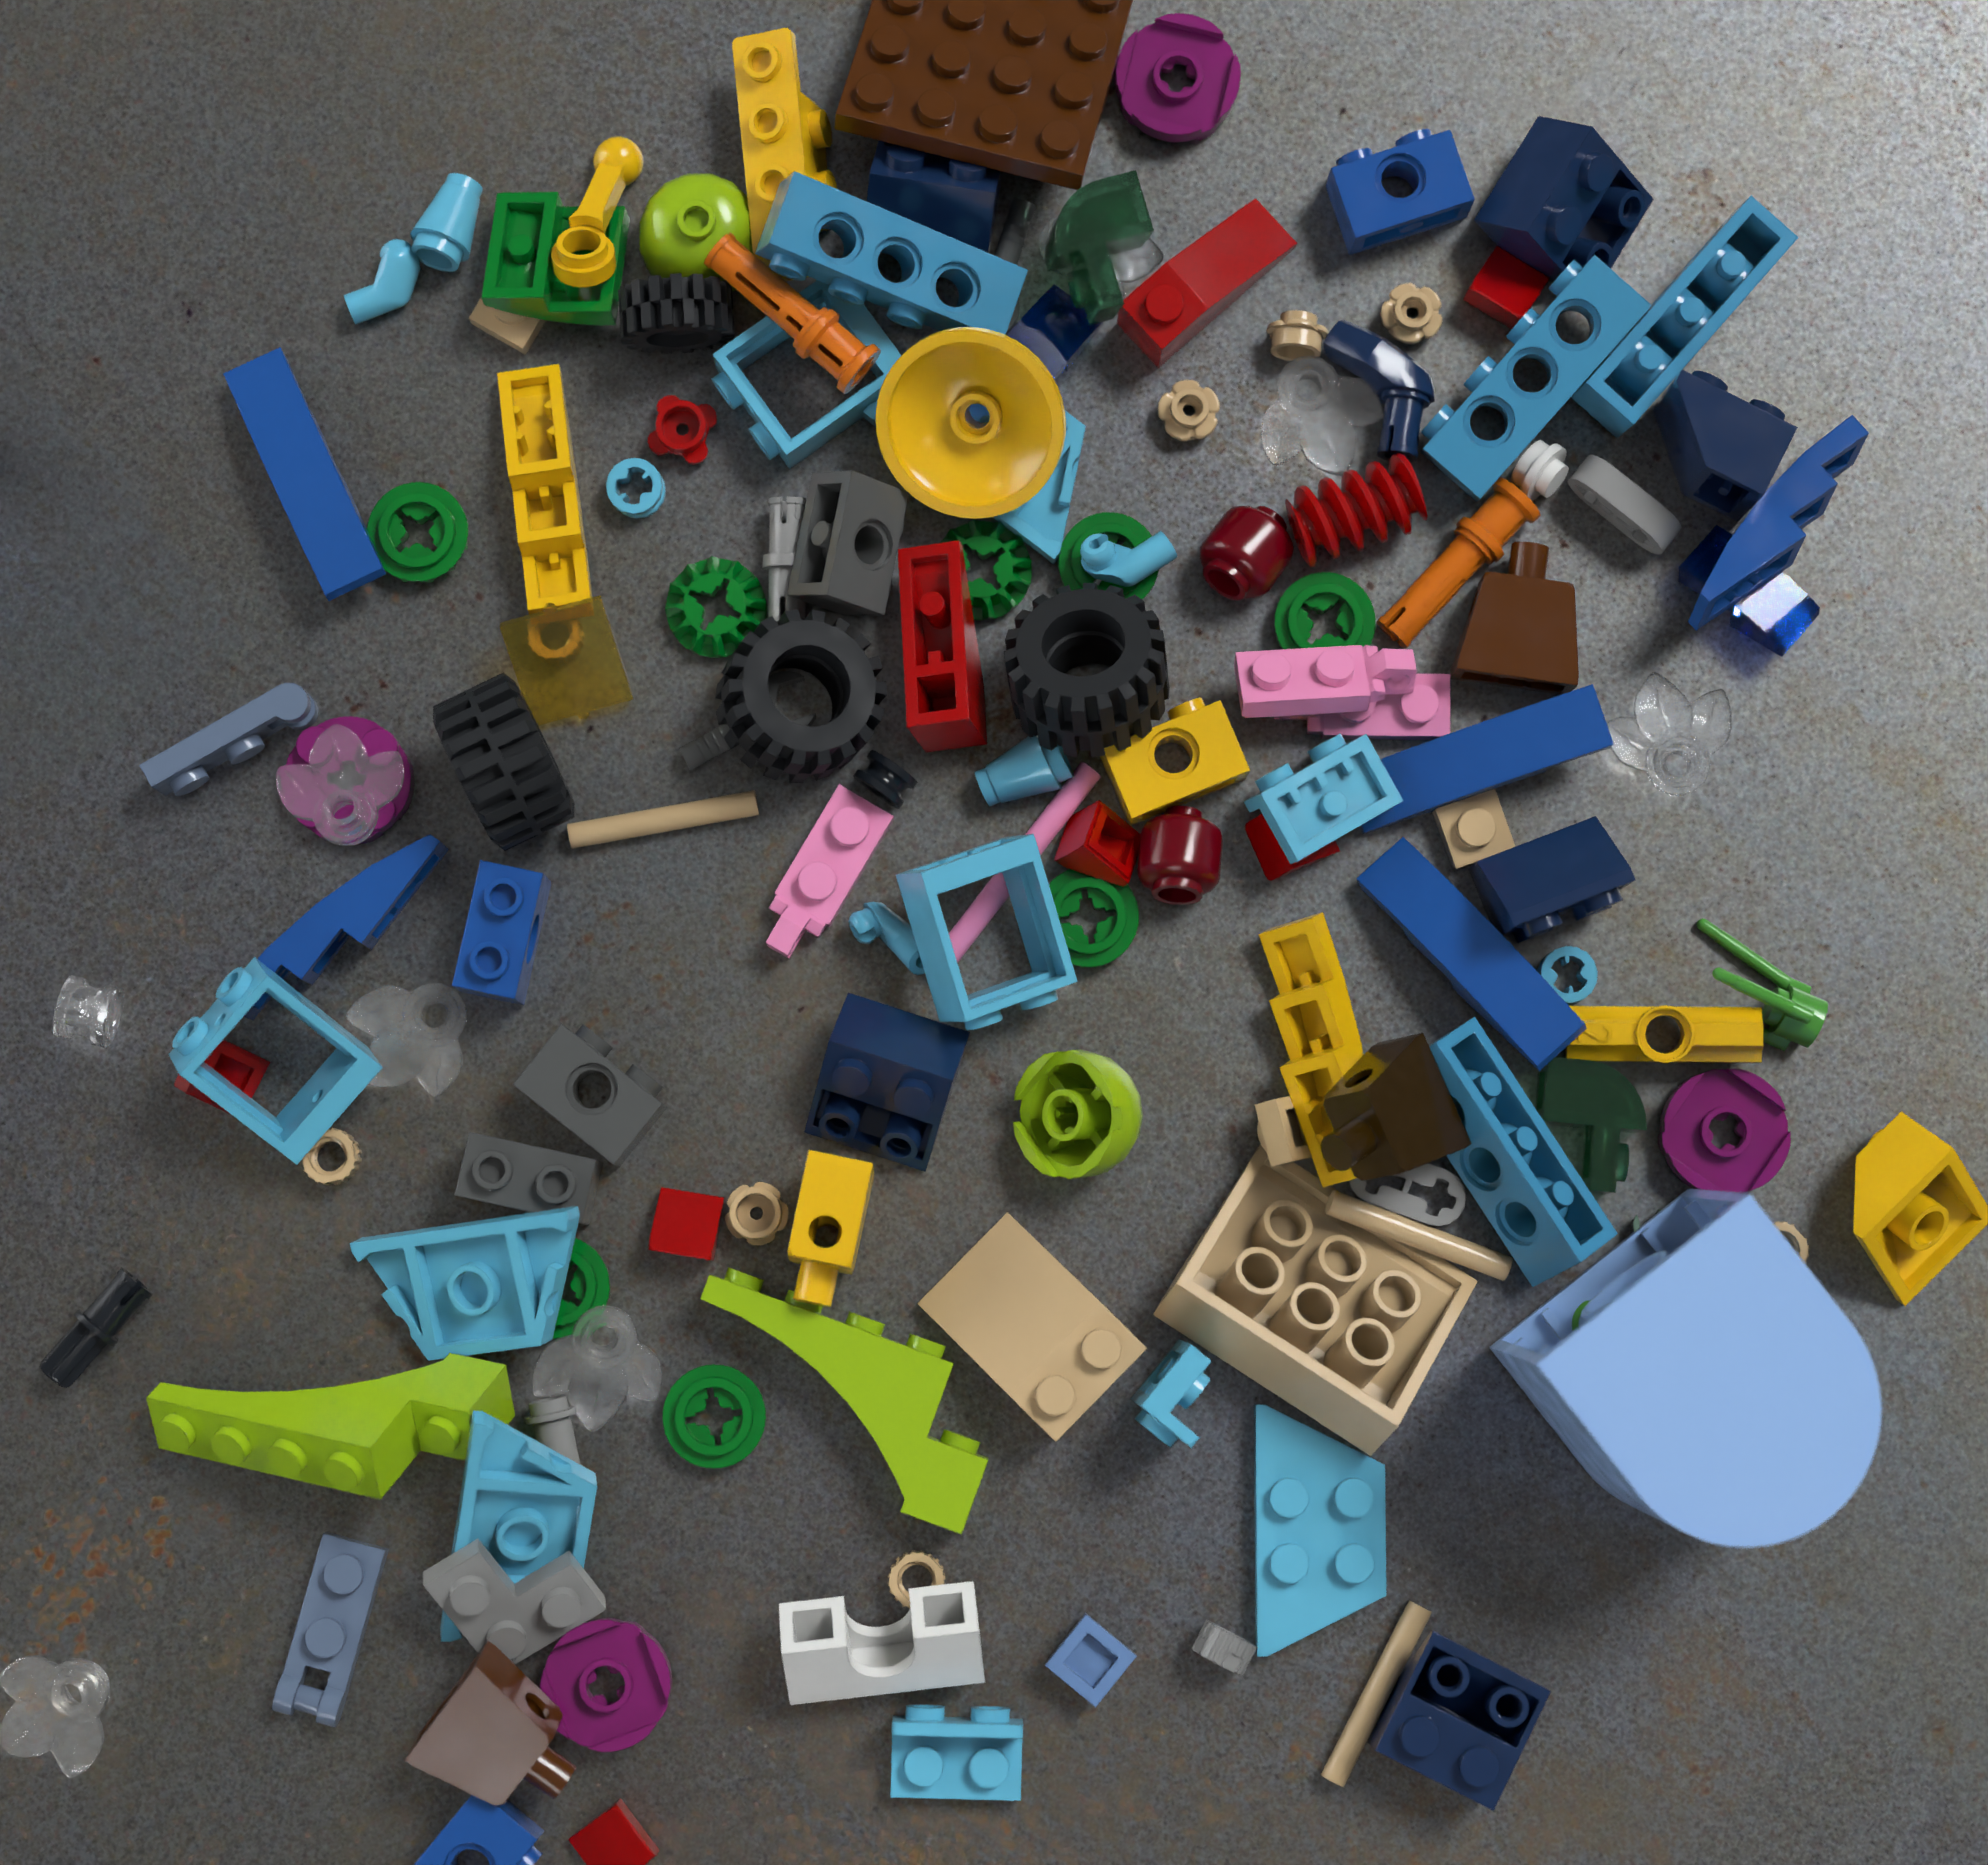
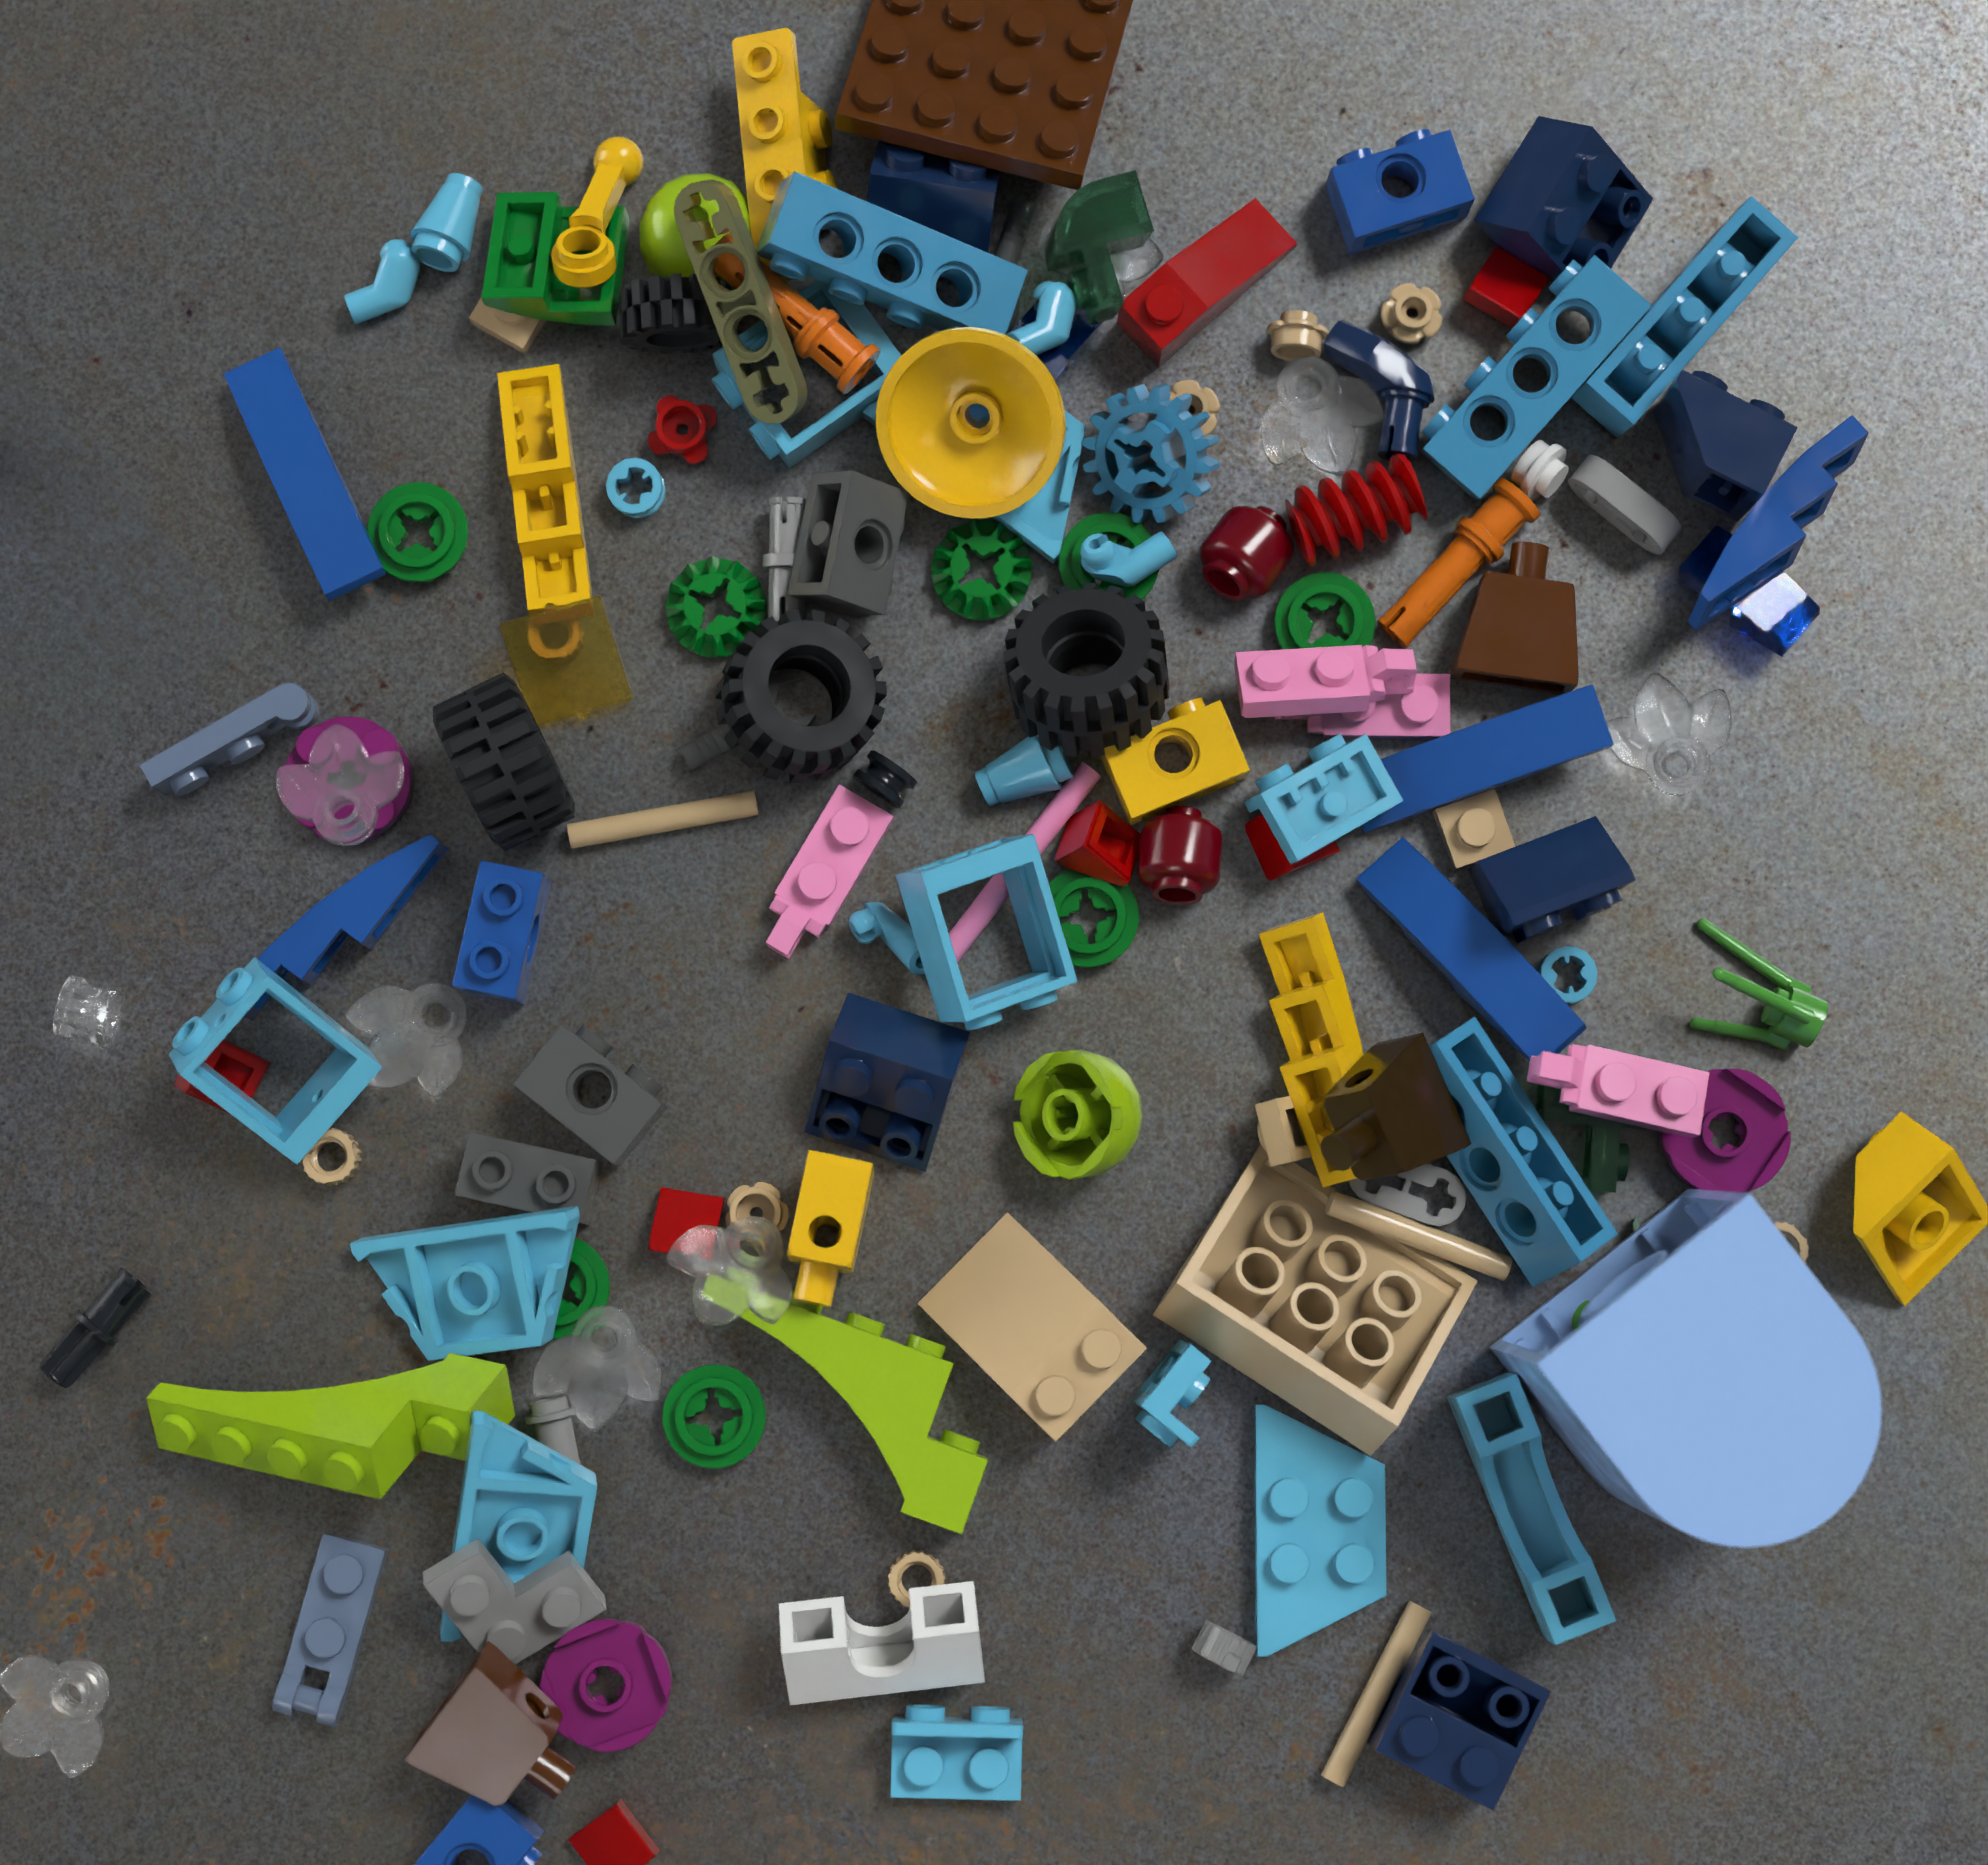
(728, 1277): none -> clear plate
(751, 298): none -> olive beam
(940, 649): red slope -> none
(1053, 318): none -> medium azure arm
(1090, 1659): medium blue plate -> none
(1156, 49): magenta plate -> none
(1177, 450): none -> dark azure gear
(1528, 1510): none -> medium azure arch
(1625, 1088): none -> bright pink hinge
(1706, 1034): yellow piece -> none

